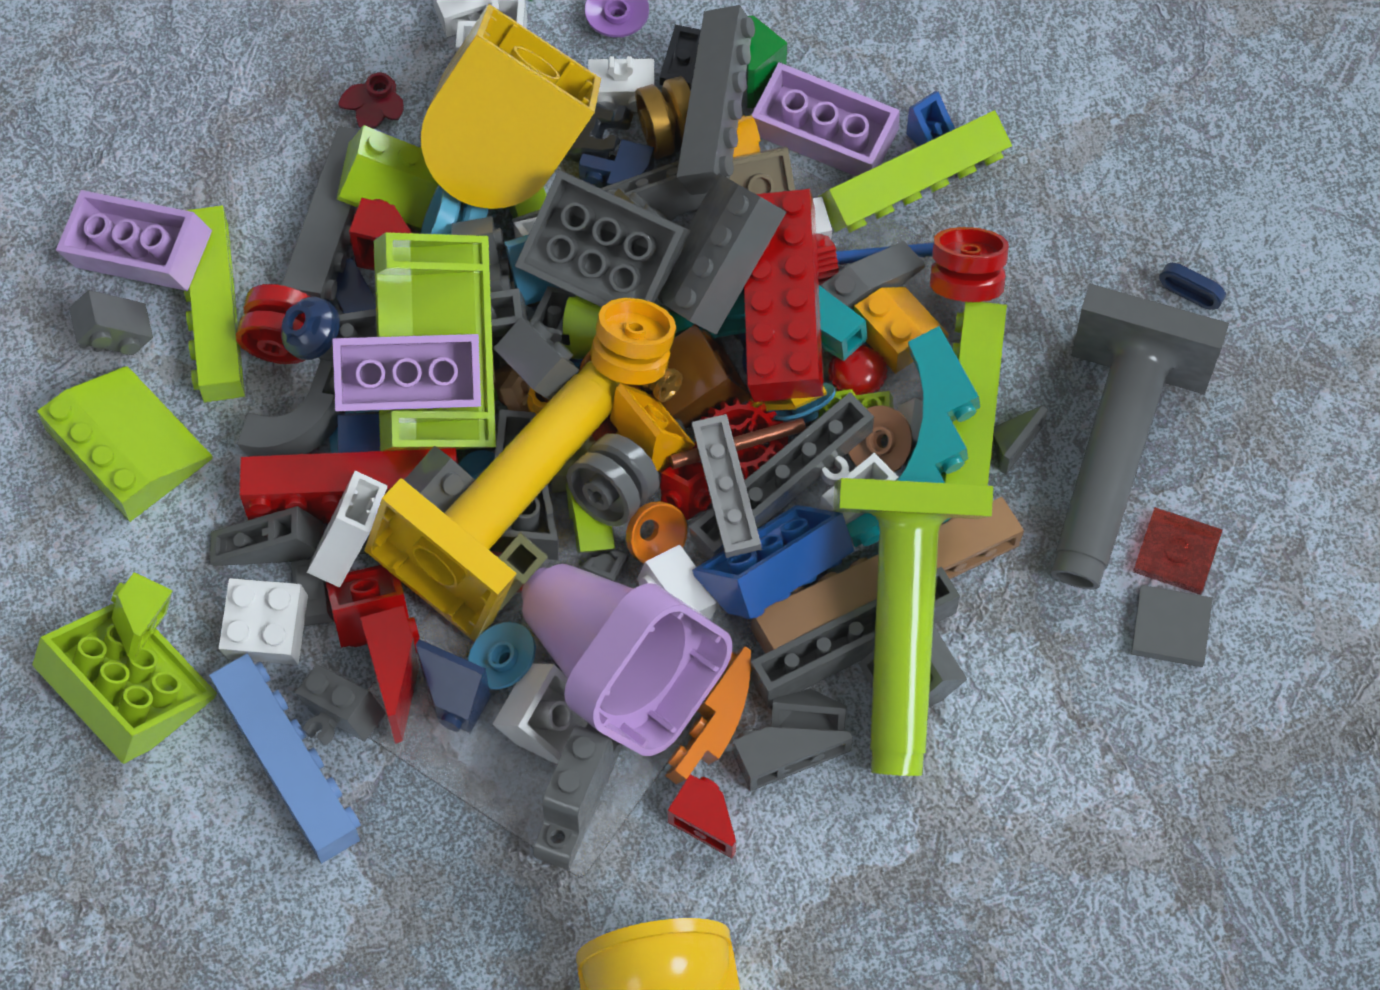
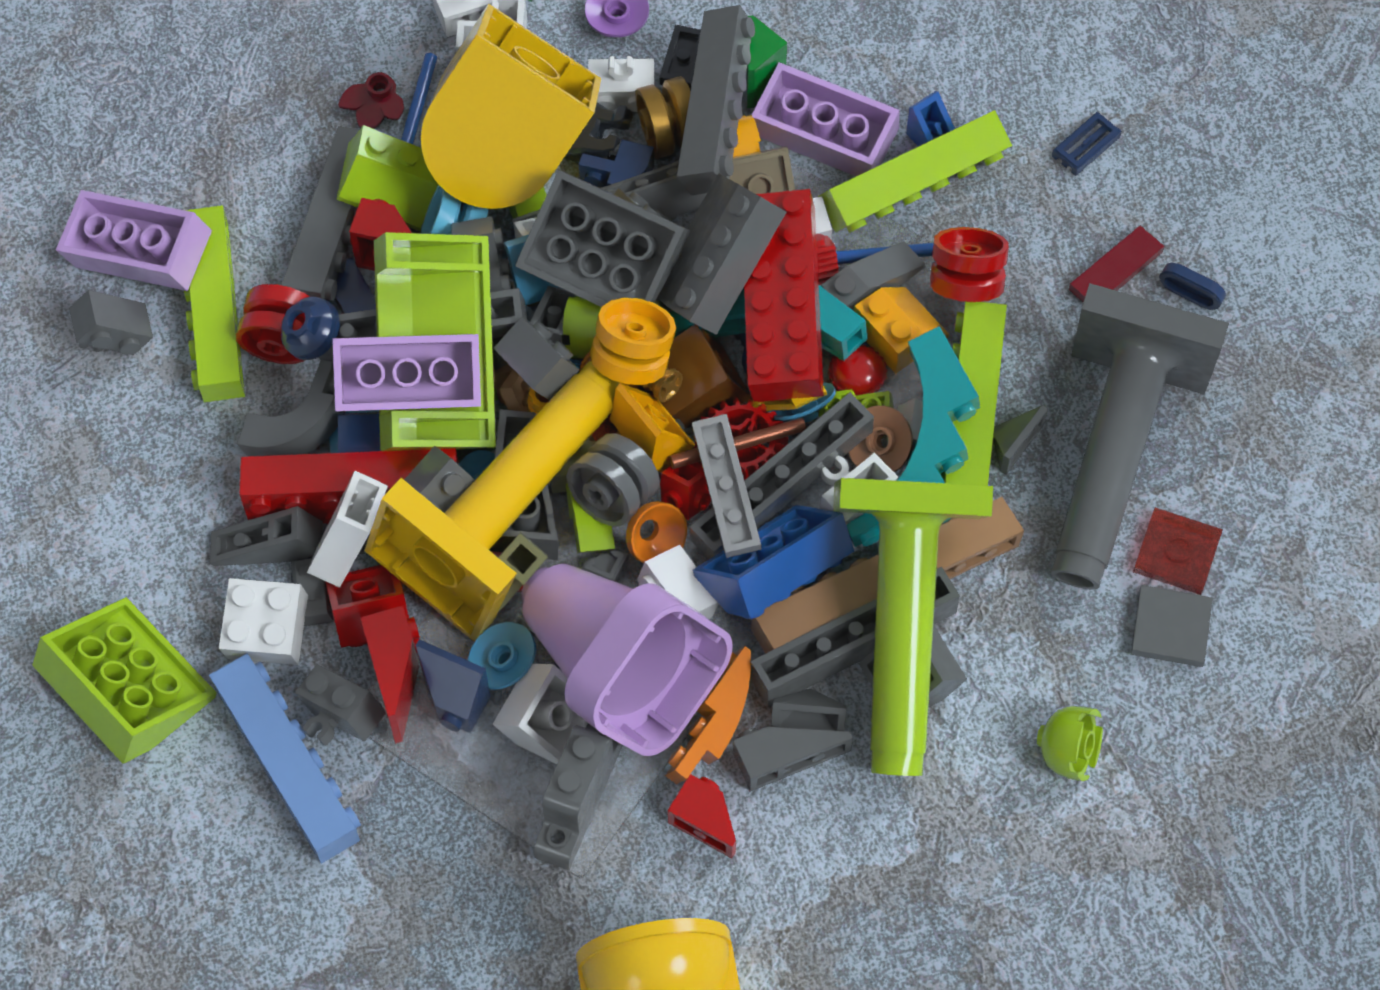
(123, 439): lime slope -> none
(138, 611): lime slope -> none
(419, 98): none -> blue bar
(1070, 159): none -> dark blue tile
(1071, 741): none -> lime cylinder
(1119, 263): none -> dark red tile

